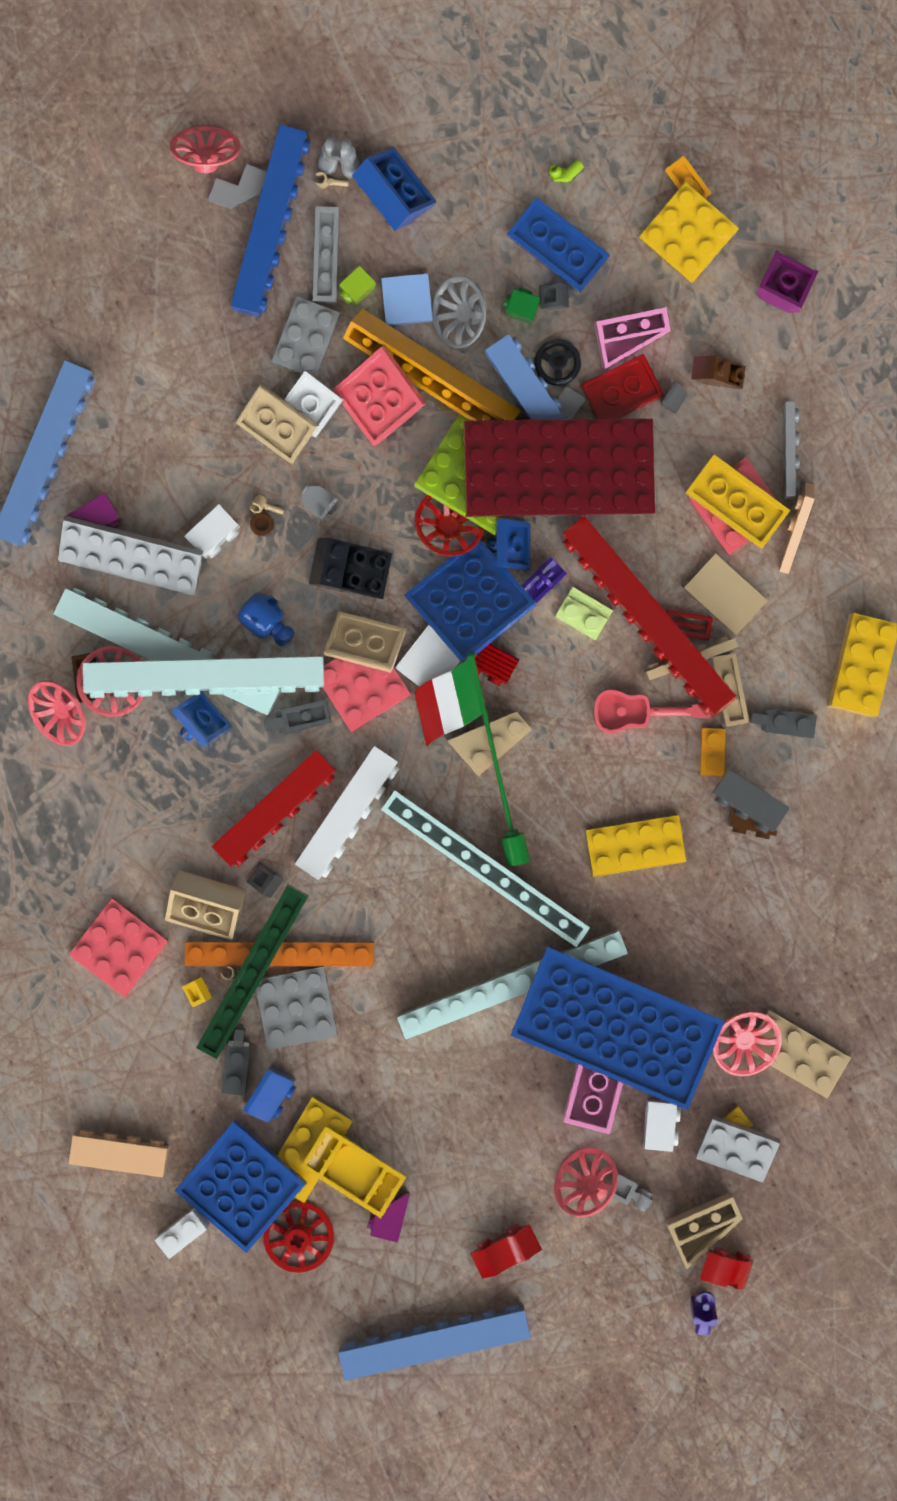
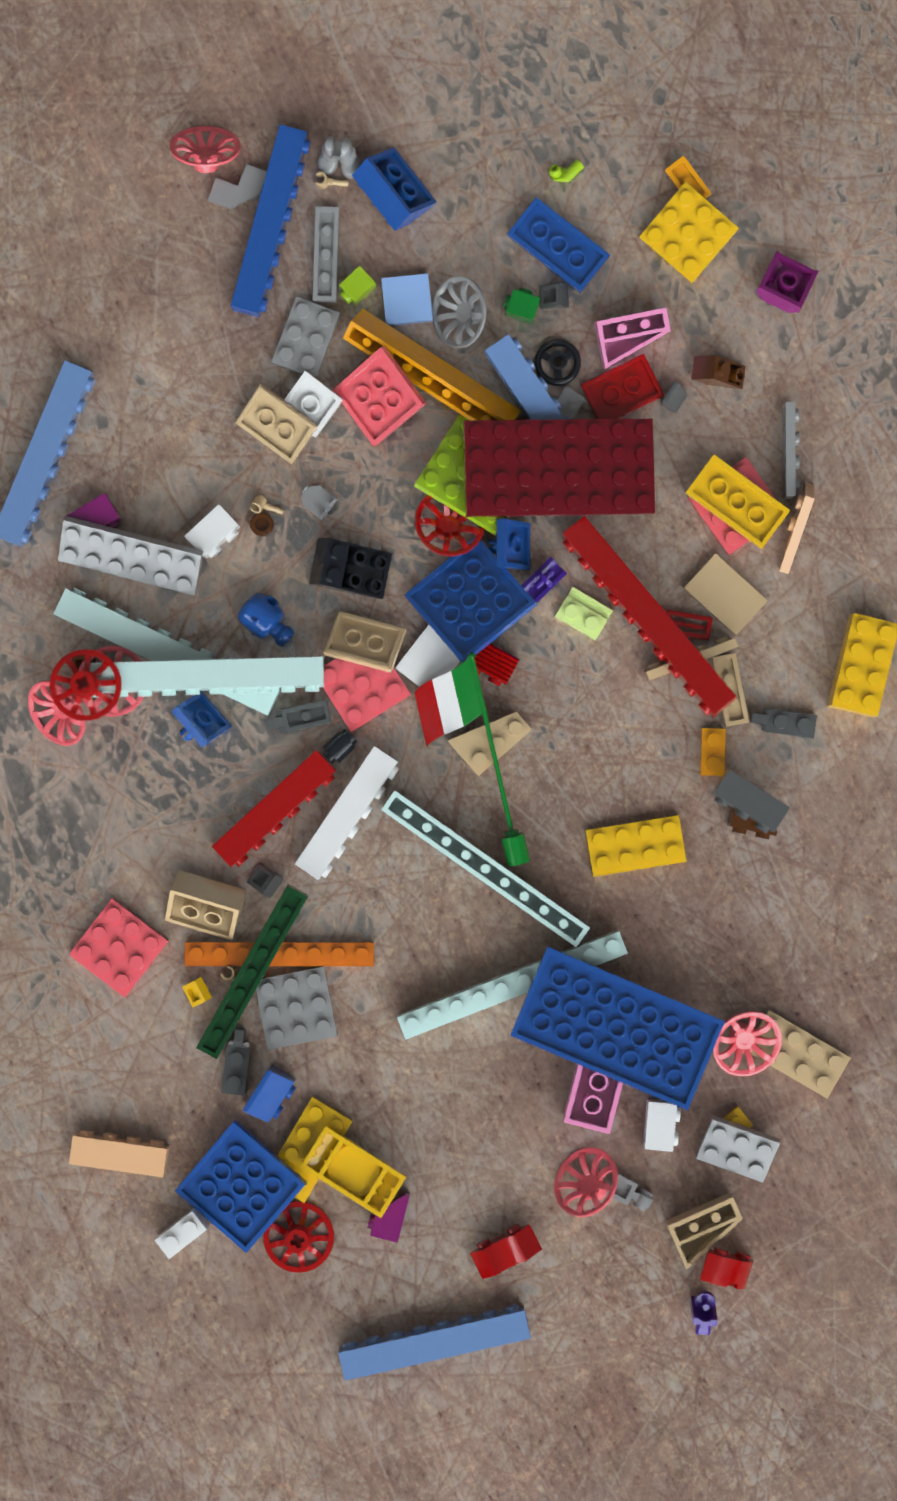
(85, 685): none -> red wheel
(339, 746): none -> black brick
(618, 711): coral piece -> none

